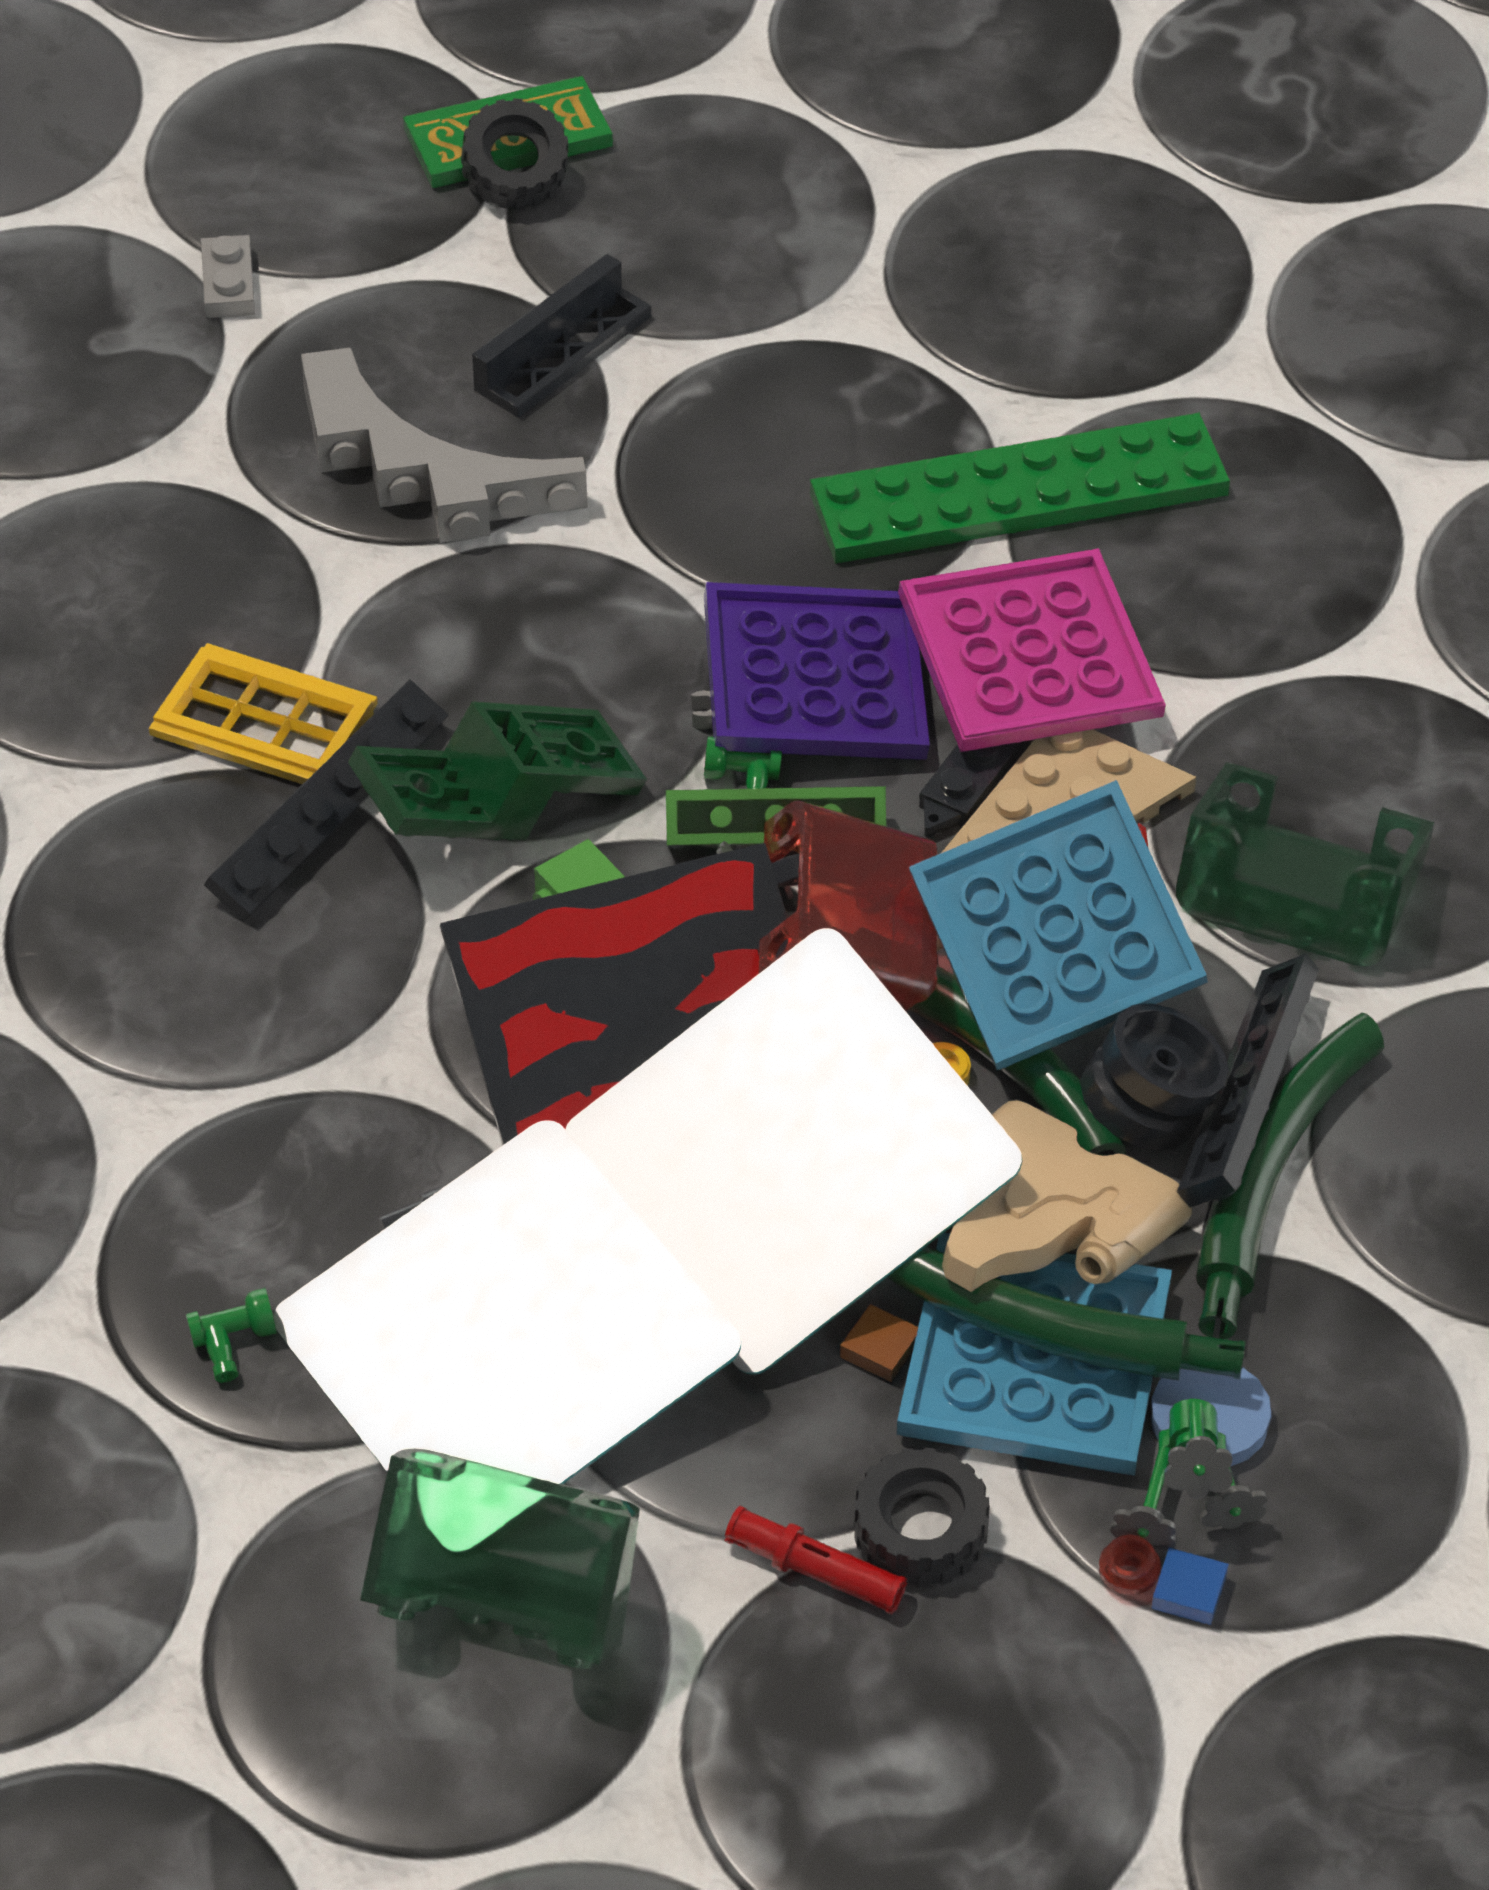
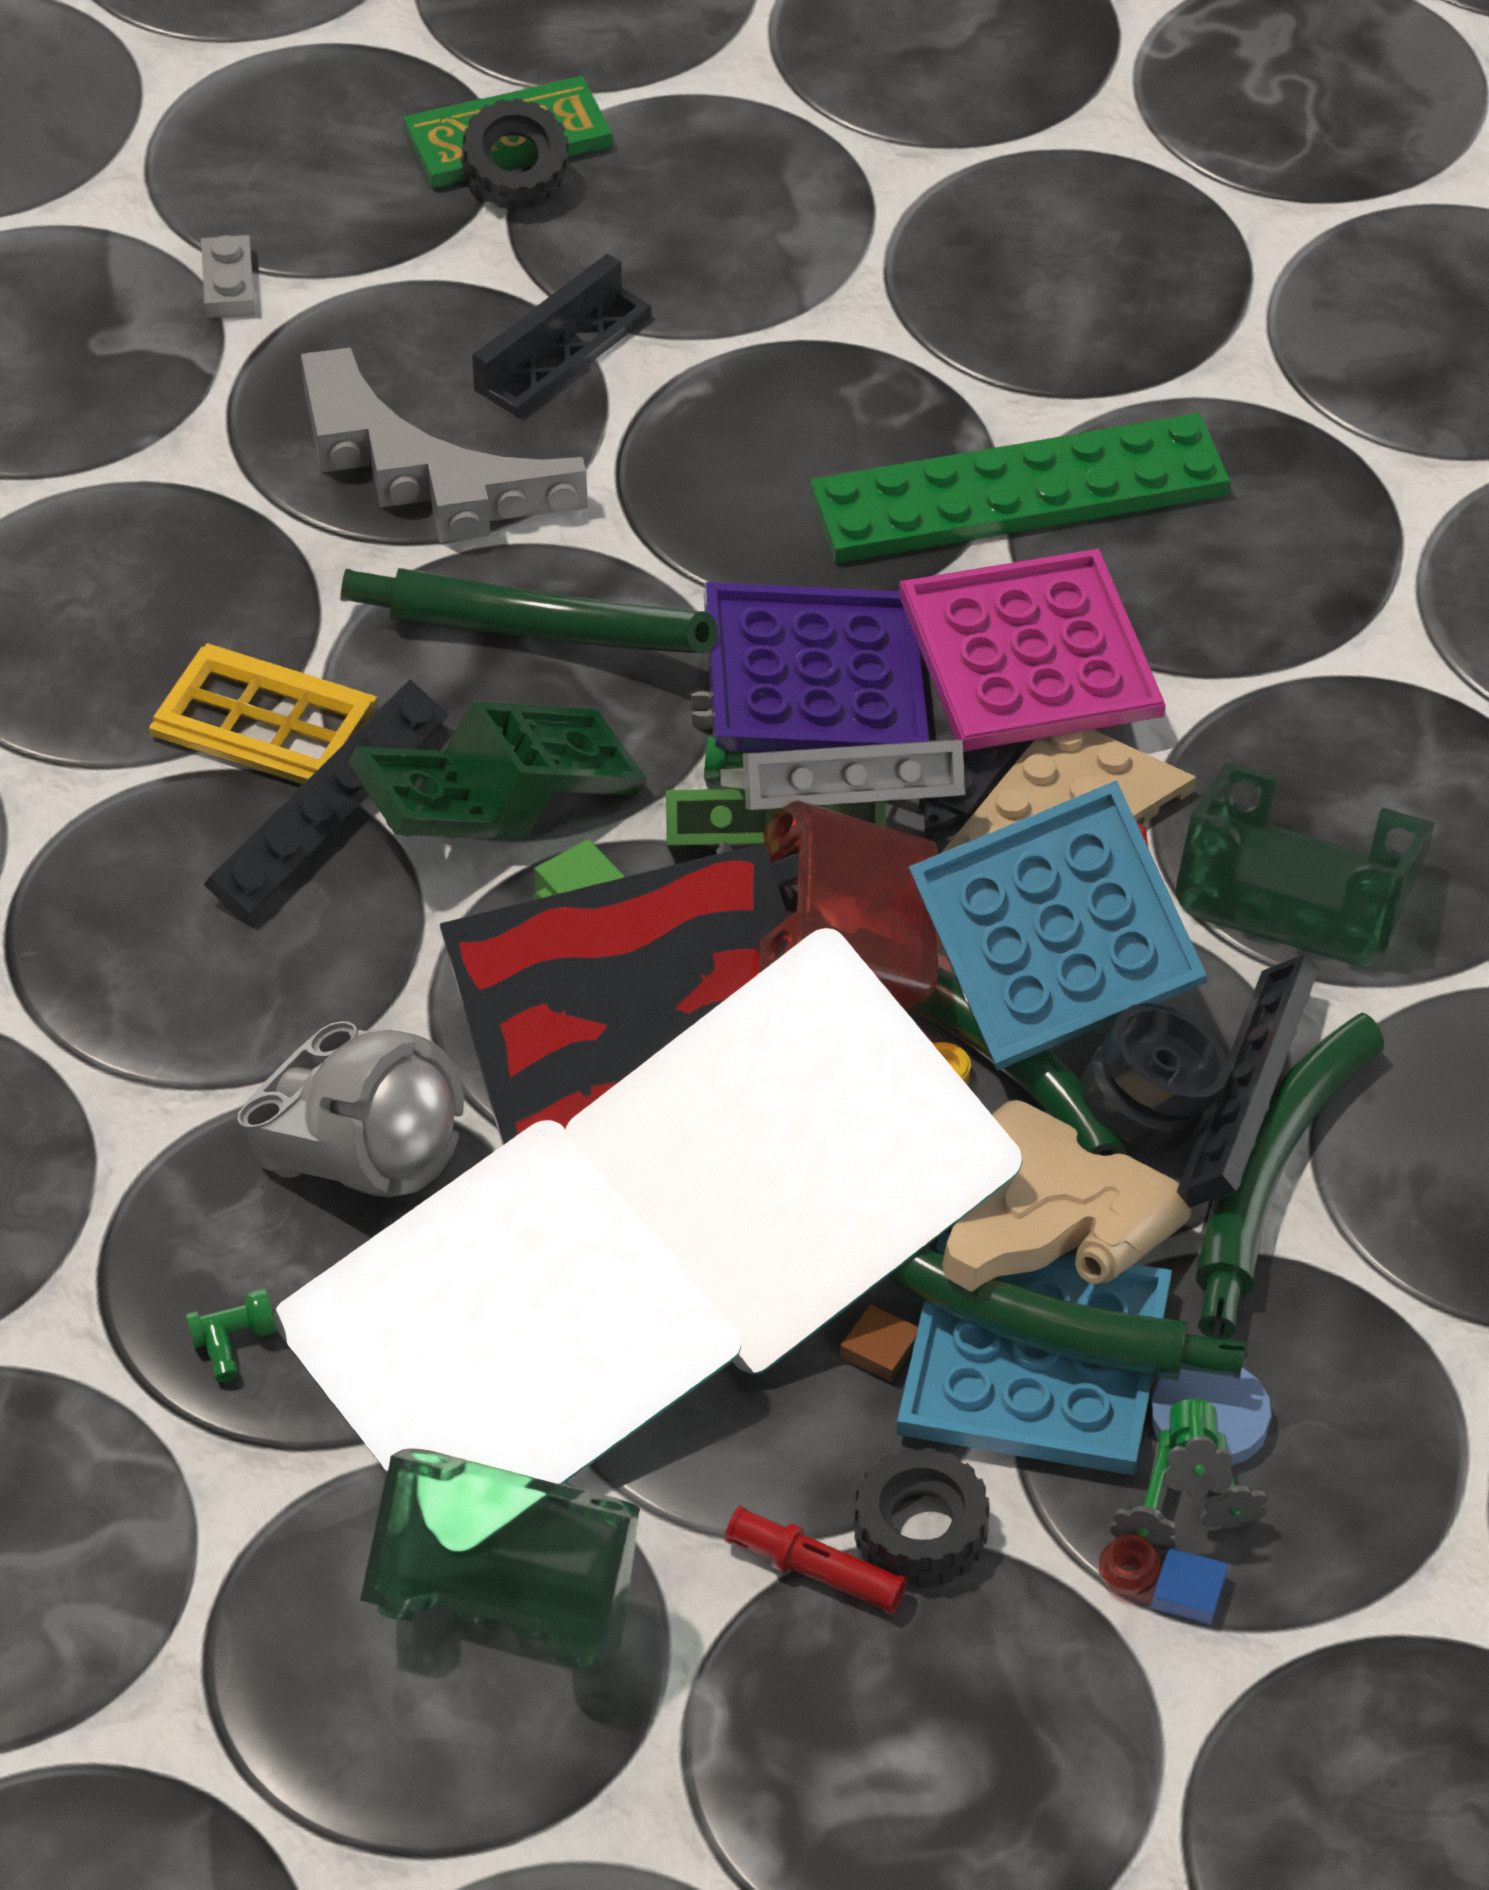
(359, 1110): none -> light grey piece
(530, 613): none -> dark green animal
(850, 774): none -> light grey fence

